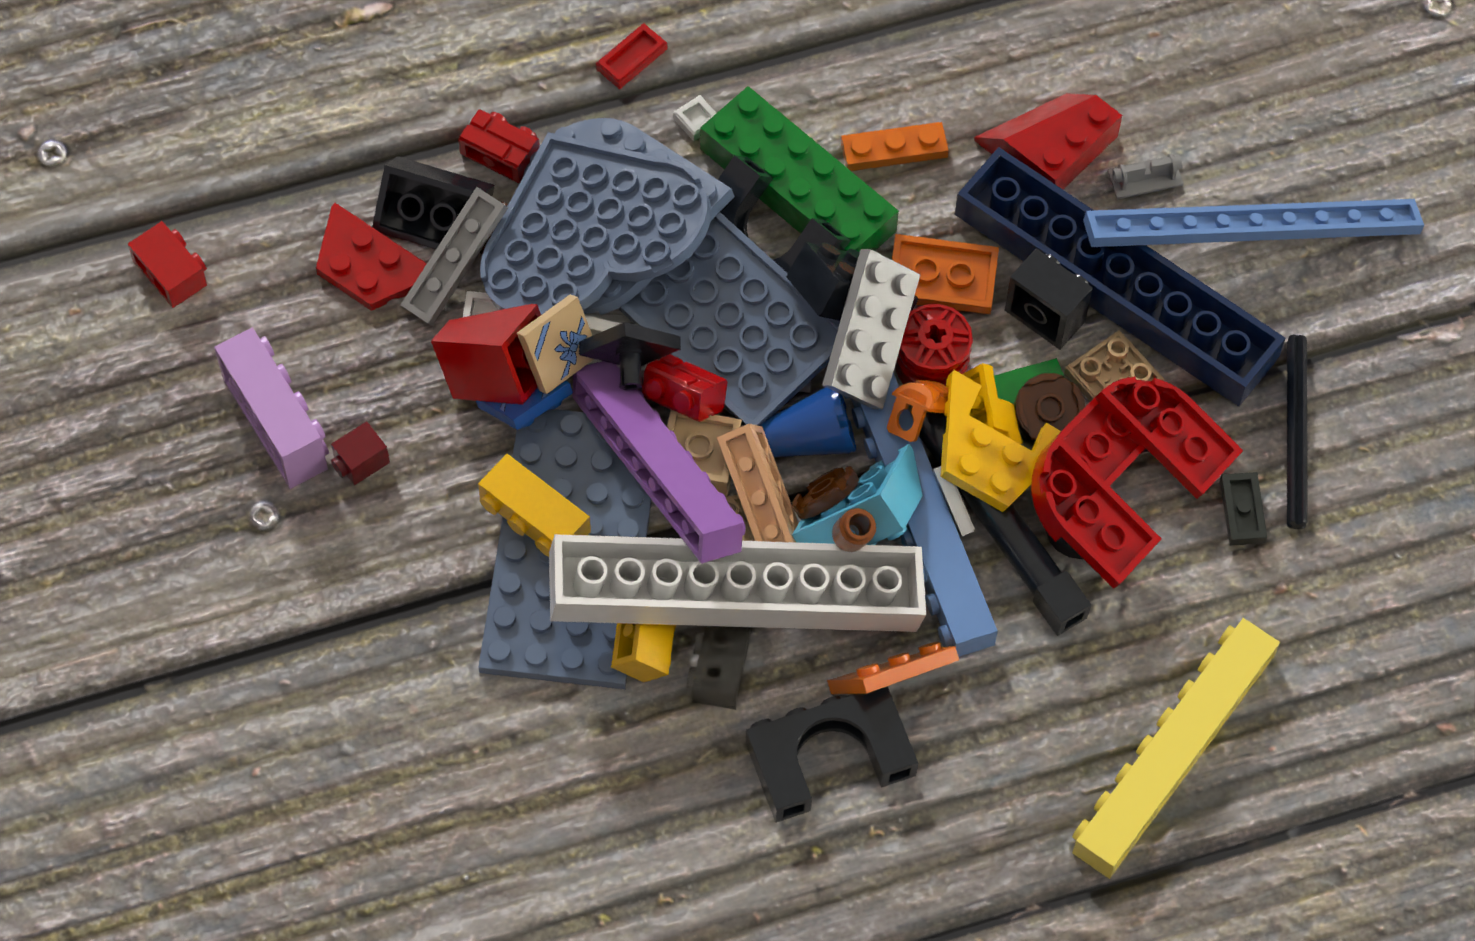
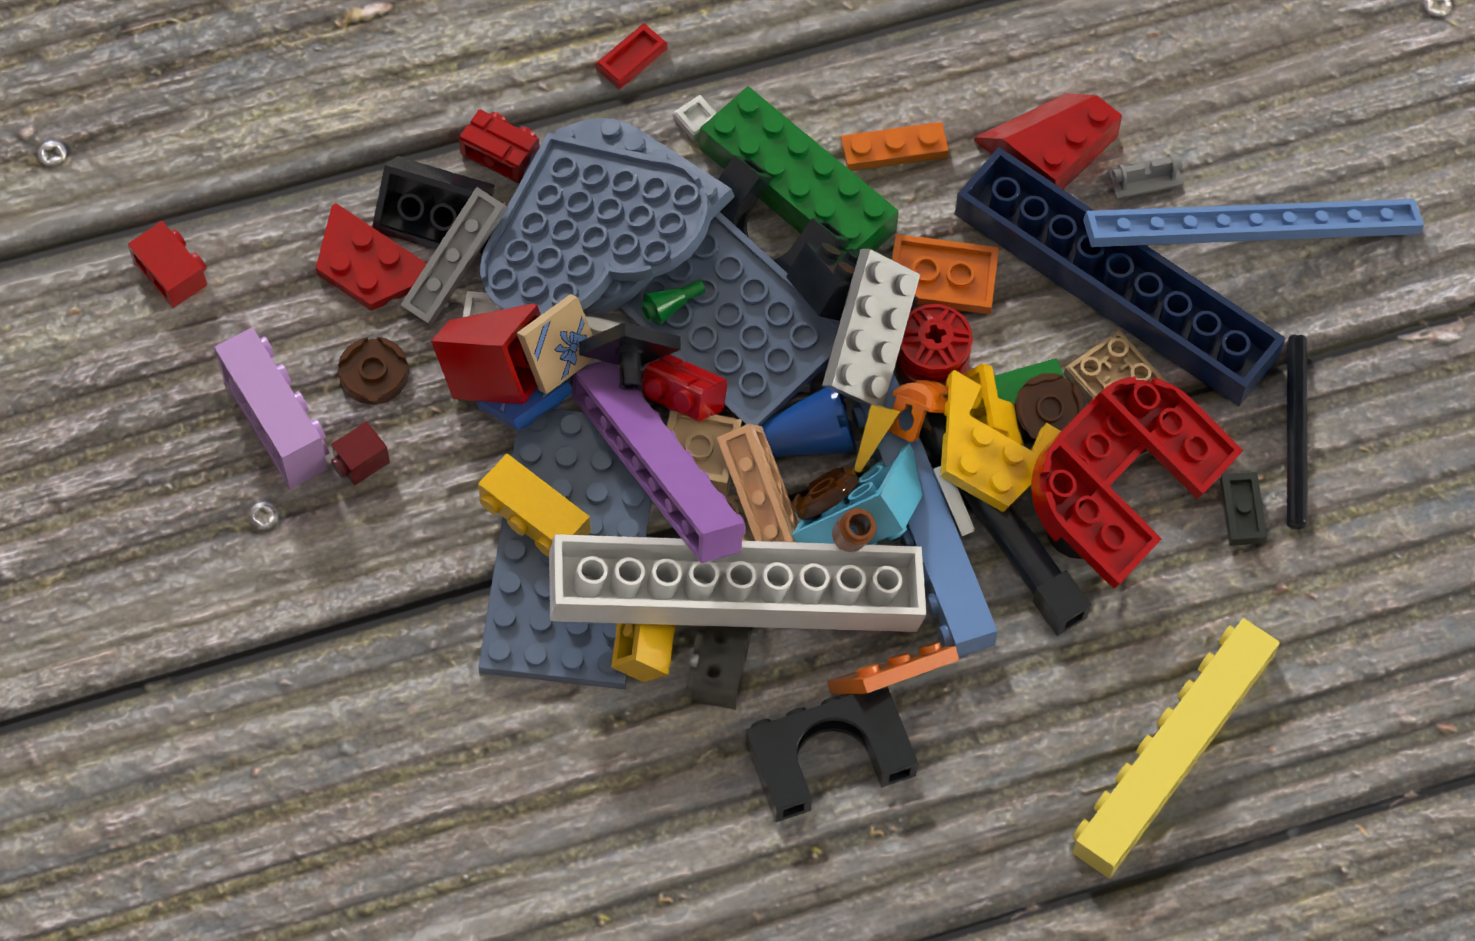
(373, 370): none -> reddish brown tile
(662, 304): none -> green cone
(876, 427): none -> yellow piece
(1048, 298): black brick -> none

